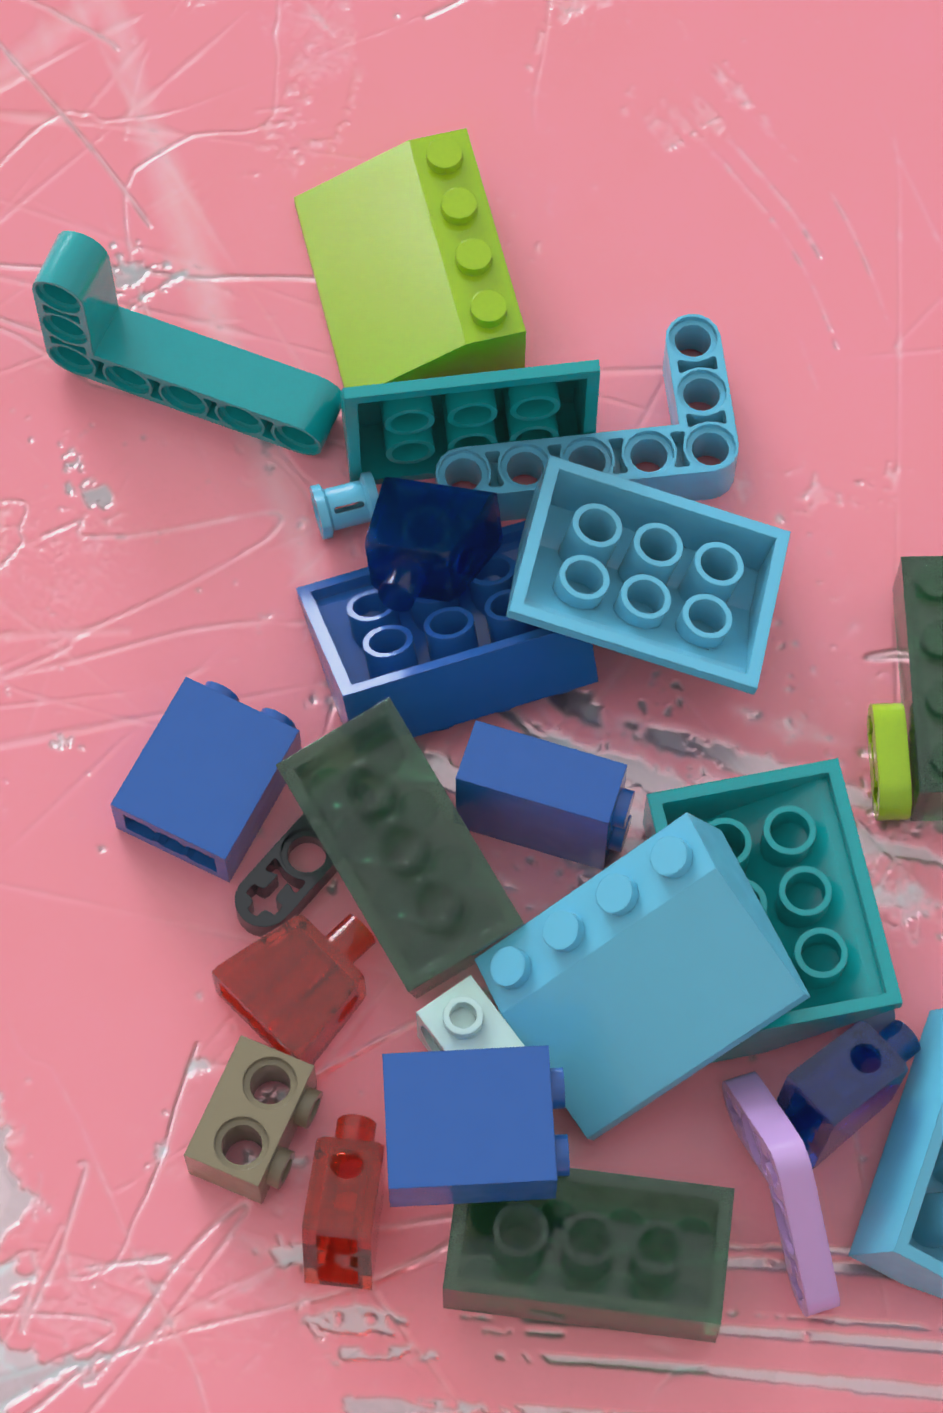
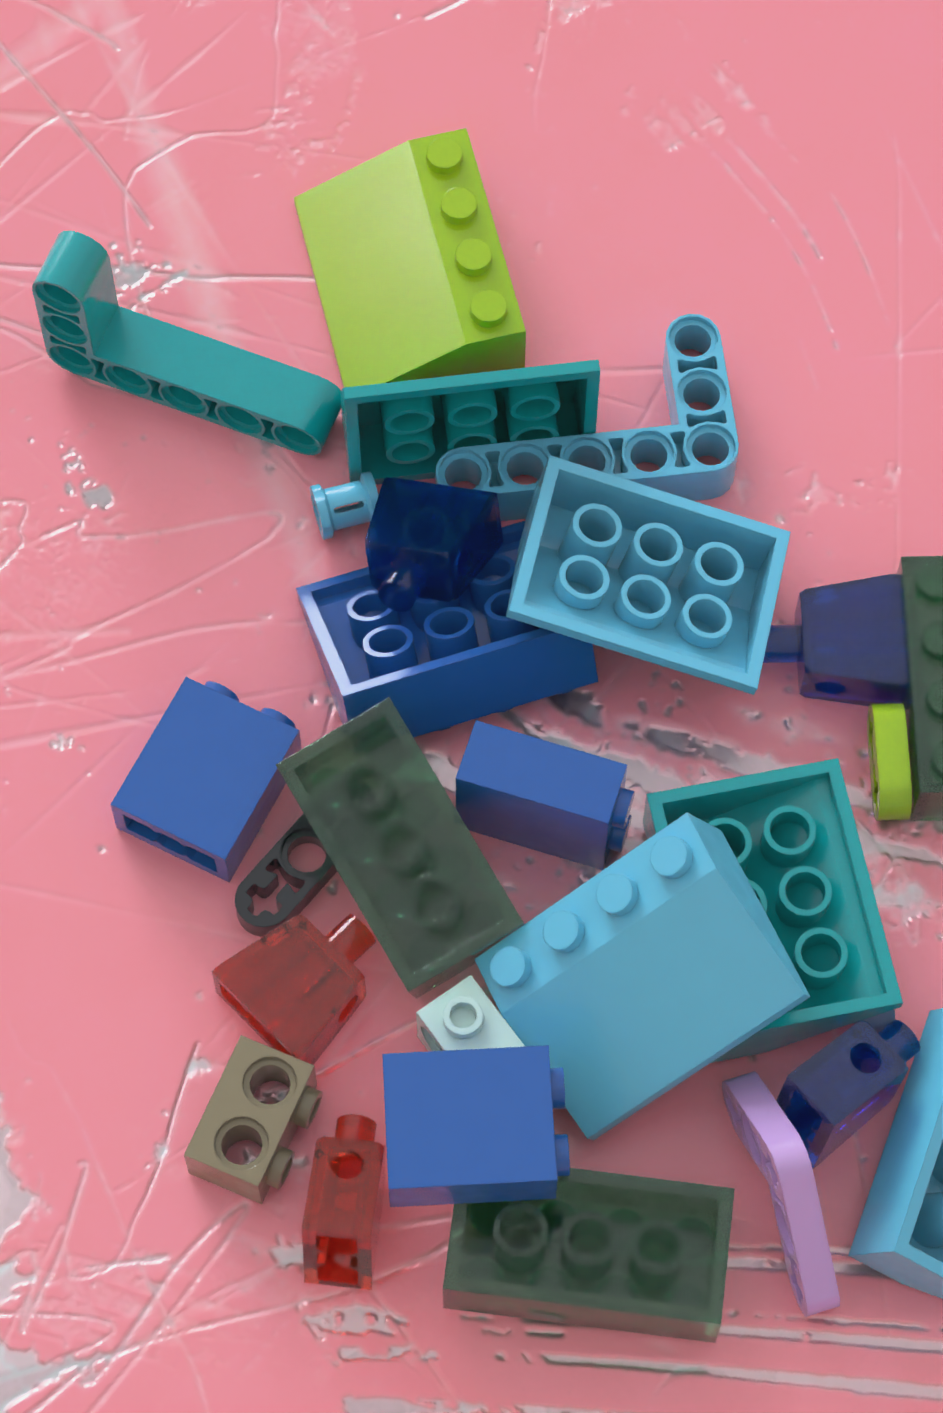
(847, 642): none -> clear blue torso

